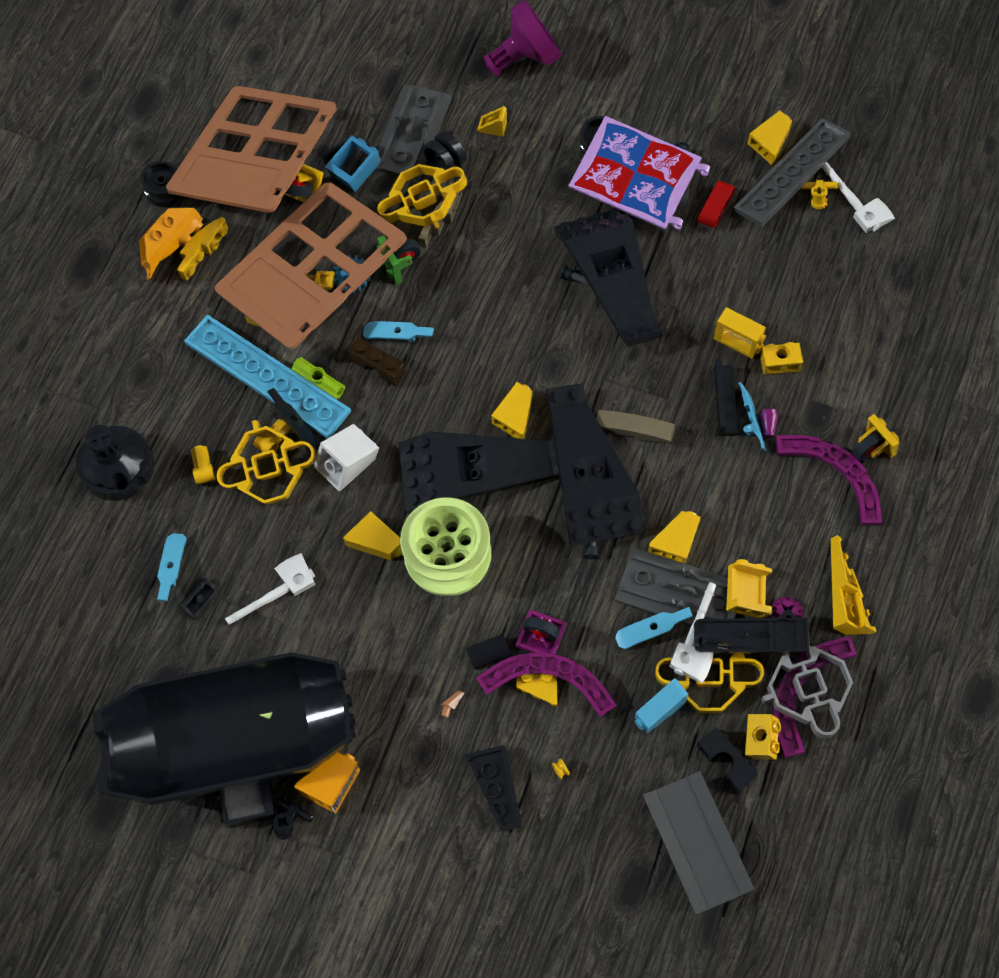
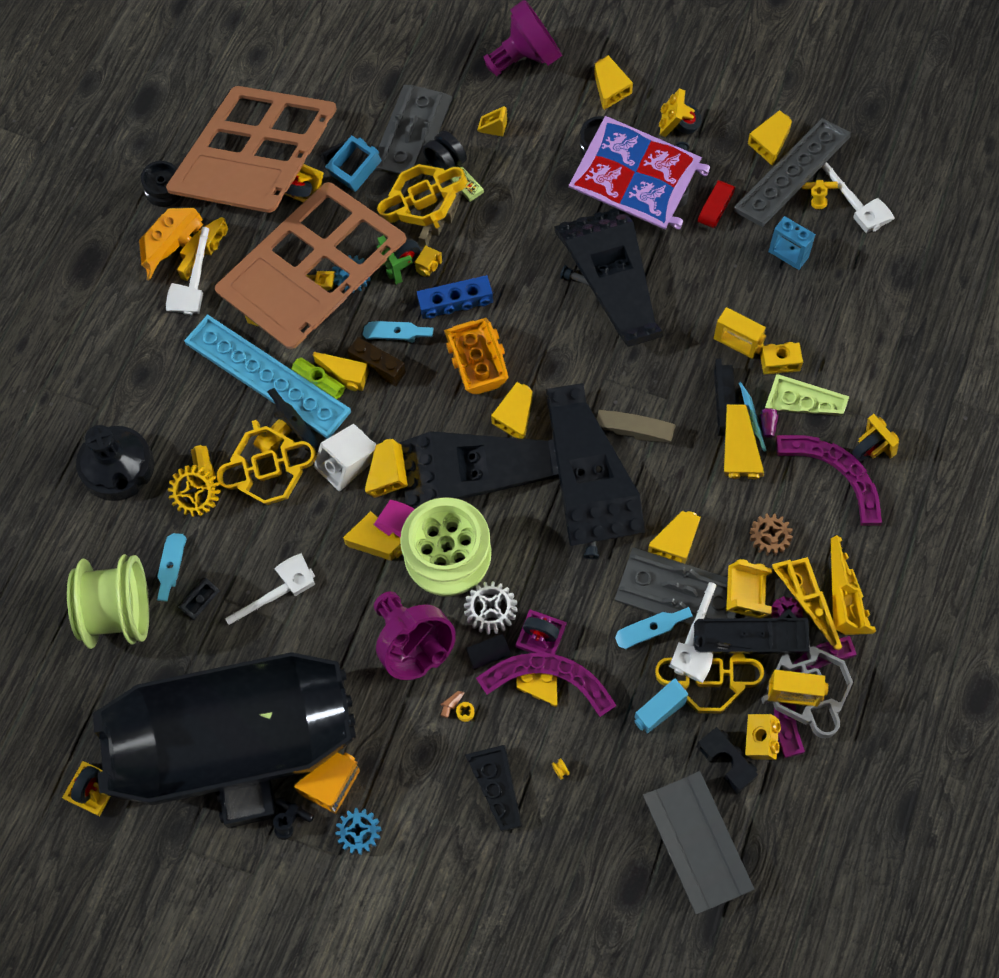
(84, 790): none -> plate
(108, 601): none -> yellowish green wheel
(184, 298): none -> white piece
(191, 484): none -> yellow gear
(347, 372): none -> yellow slope
(349, 832): none -> dark azure gear
(386, 469): none -> yellow slope
(393, 517): none -> dark pink slope
(412, 638): none -> magenta piece
(428, 261): none -> yellow brick
(461, 290): none -> blue brick
(465, 705): none -> yellow bush
(472, 188): none -> yellowish green tile
(477, 355): none -> light orange slope
(500, 595): none -> white gear
(611, 82): none -> yellow slope
(679, 115): none -> yellow plate
(740, 445): none -> yellow slope
(766, 541): none -> medium nougat gear
(788, 251): none -> dark azure window
(797, 688): none -> yellow window
(801, 397): none -> yellowish green wing
(803, 585): none -> yellow wedge

